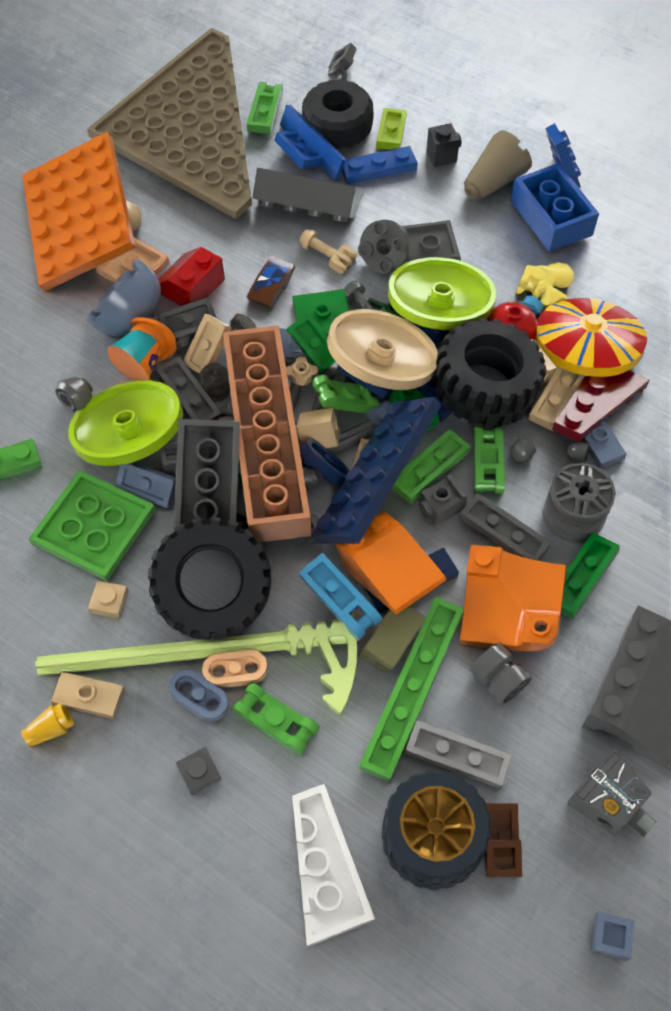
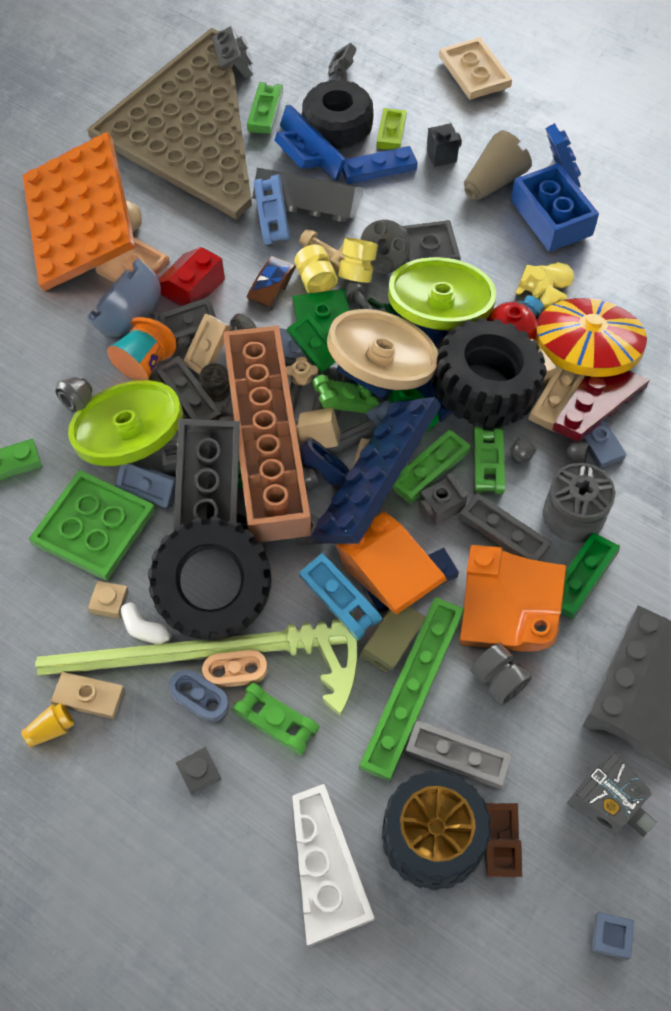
(144, 630): none -> white arm
(233, 50): none -> dark grey bracket
(272, 209): none -> medium blue plate
(315, 269): none -> light yellow wheel
(357, 260): none -> light yellow wheel
(475, 68): none -> tan plate

